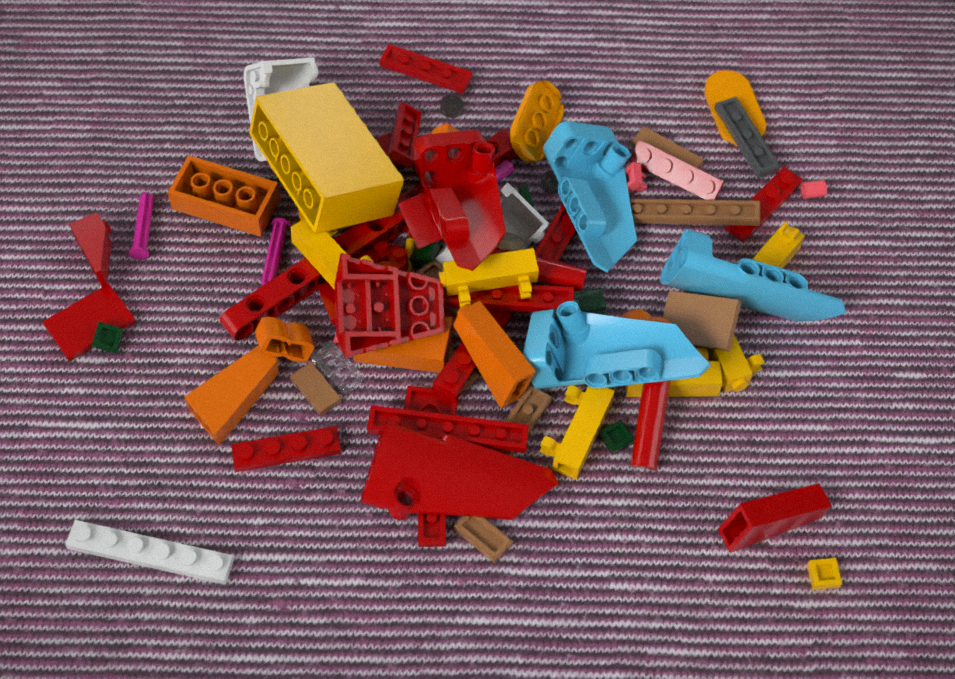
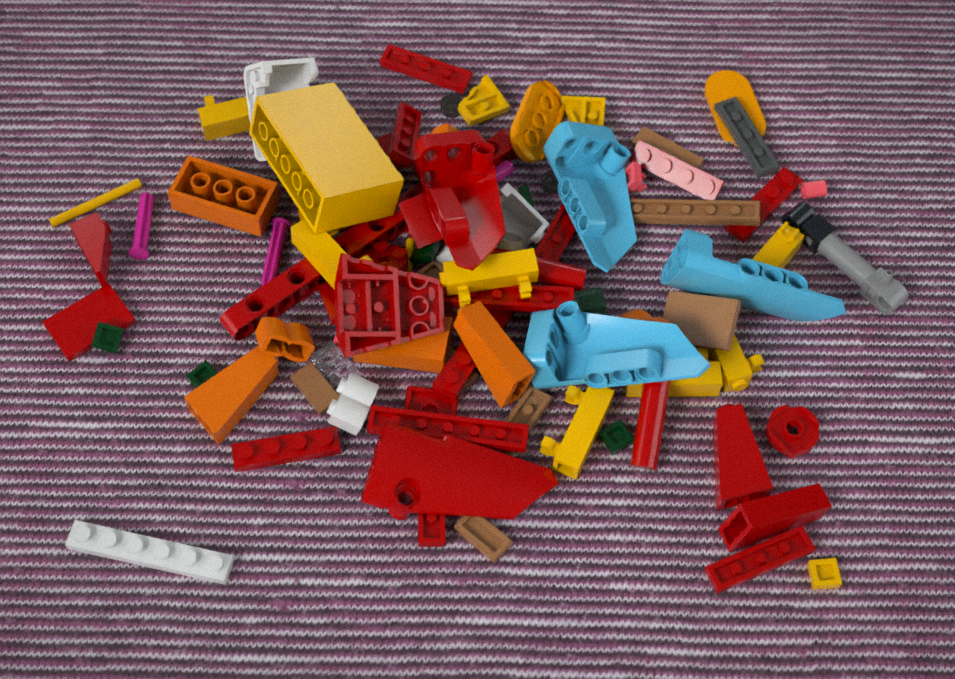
(95, 202): none -> yellow bar
(201, 374): none -> dark green tile
(224, 118): none -> yellow brick
(352, 404): none -> white brick
(483, 103): none -> yellow wing
(584, 109): none -> yellow wing
(737, 459): none -> red slope
(759, 559): none -> red plate
(787, 443): none -> red plate
(875, 285): none -> light grey piece

